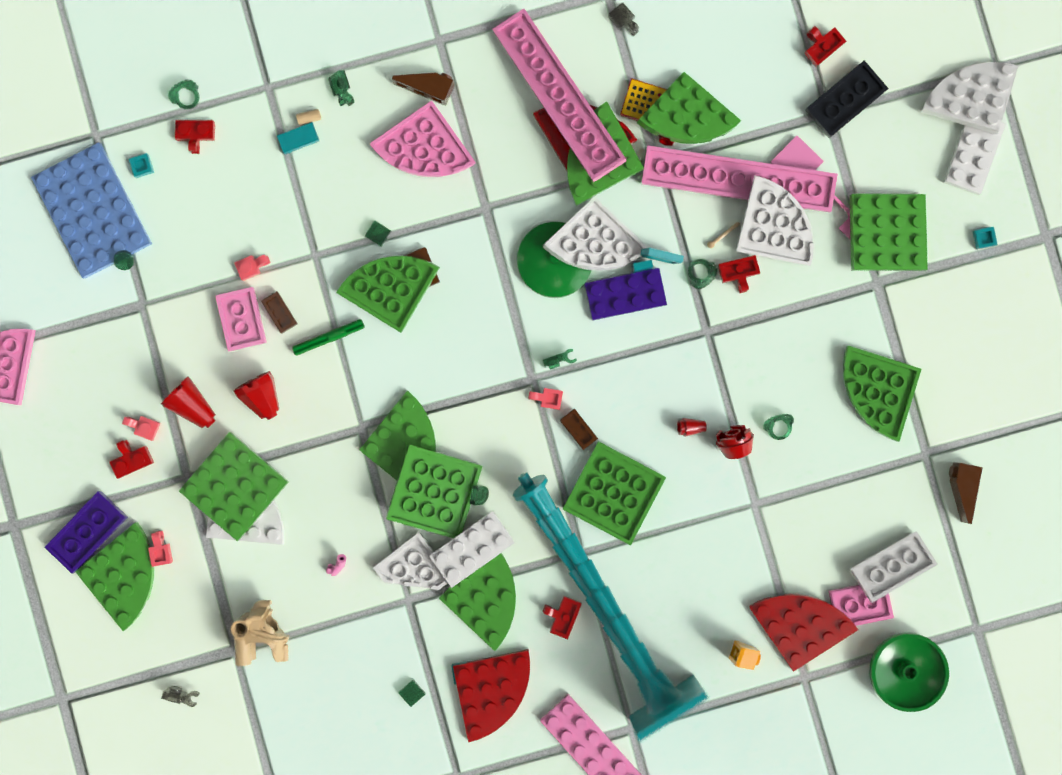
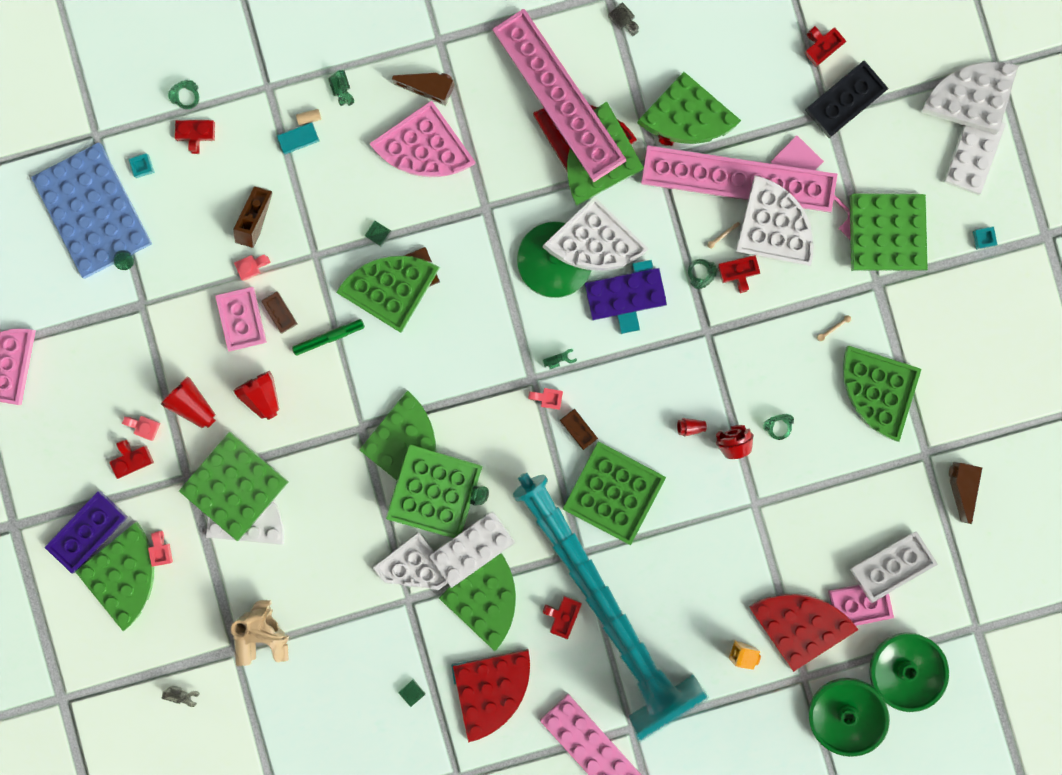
(252, 217): none -> reddish brown slope
(340, 564): bright pink arm -> none
(628, 322): none -> teal tile
(639, 99): yellow tile -> none
(662, 256): teal tile -> none
(821, 337): none -> tan hinge
(849, 717): none -> green dish

